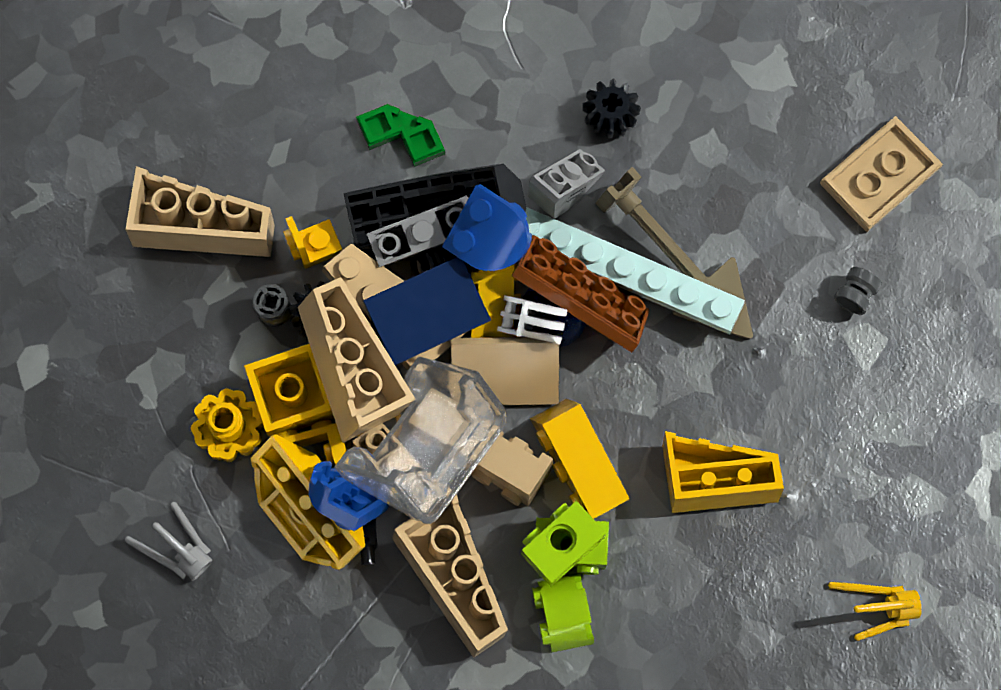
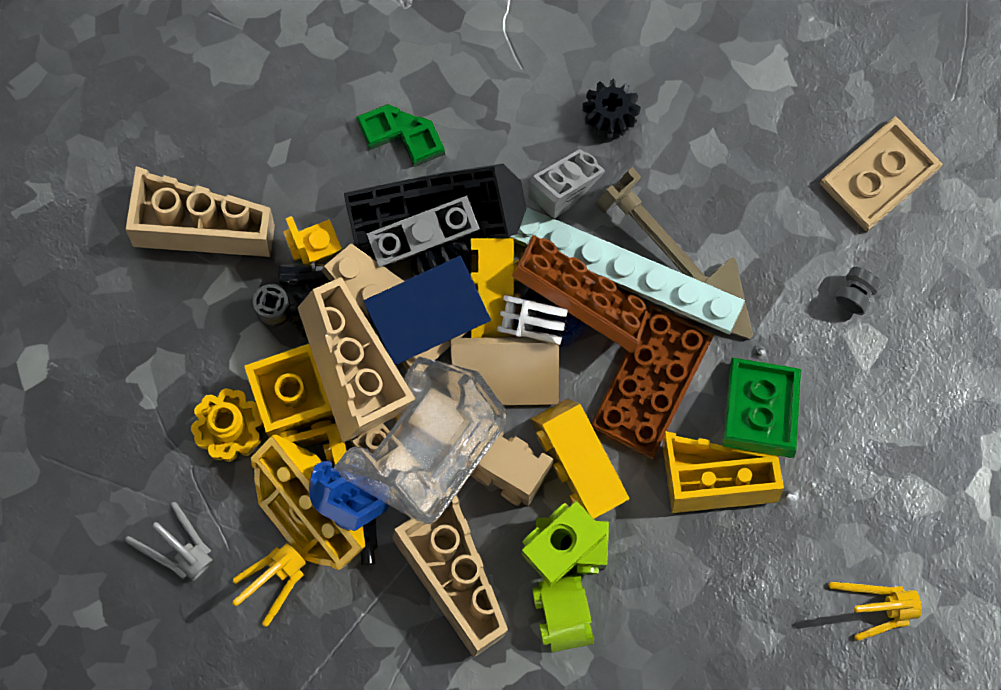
(281, 562): none -> yellow plant
(302, 274): none -> black axle
(489, 232): blue slope -> none
(652, 382): none -> dark orange tile
(762, 408): none -> green tile

